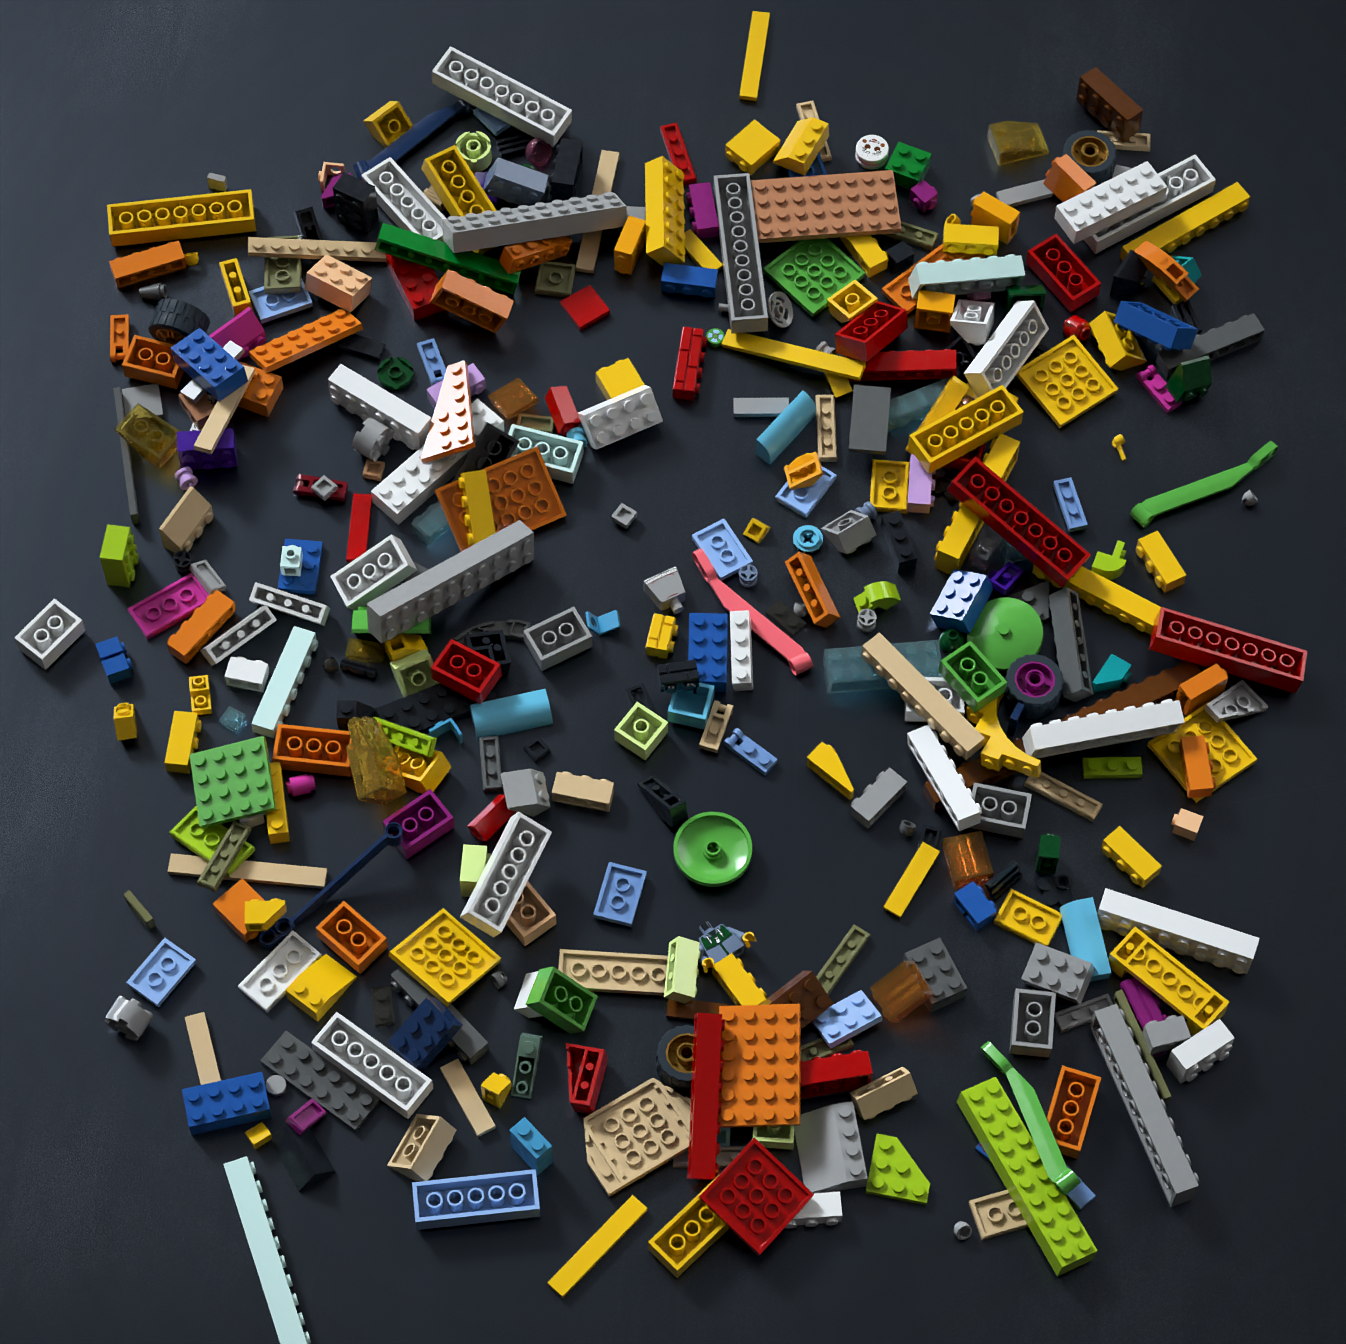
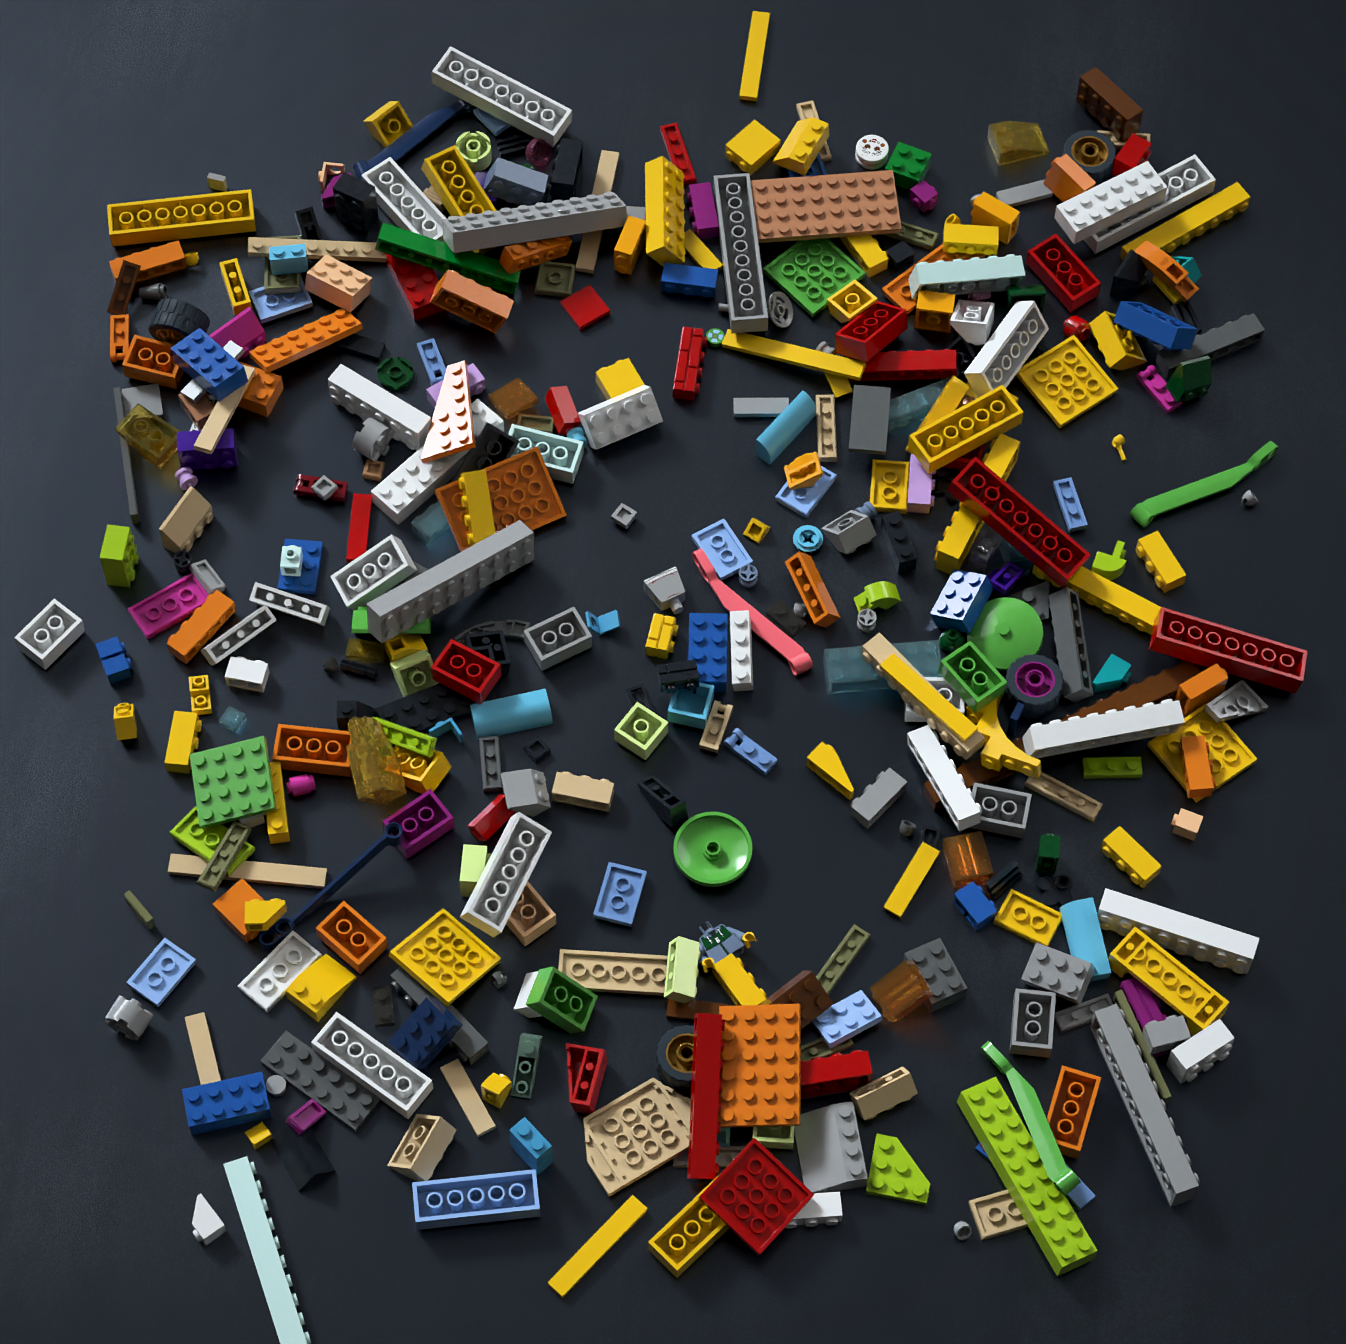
(123, 288): none -> reddish brown tile
(206, 1222): none -> white slope
(284, 682): light aqua brick -> none
(288, 259): none -> medium azure brick
(928, 697): none -> yellow tile
(1134, 153): none -> red brick

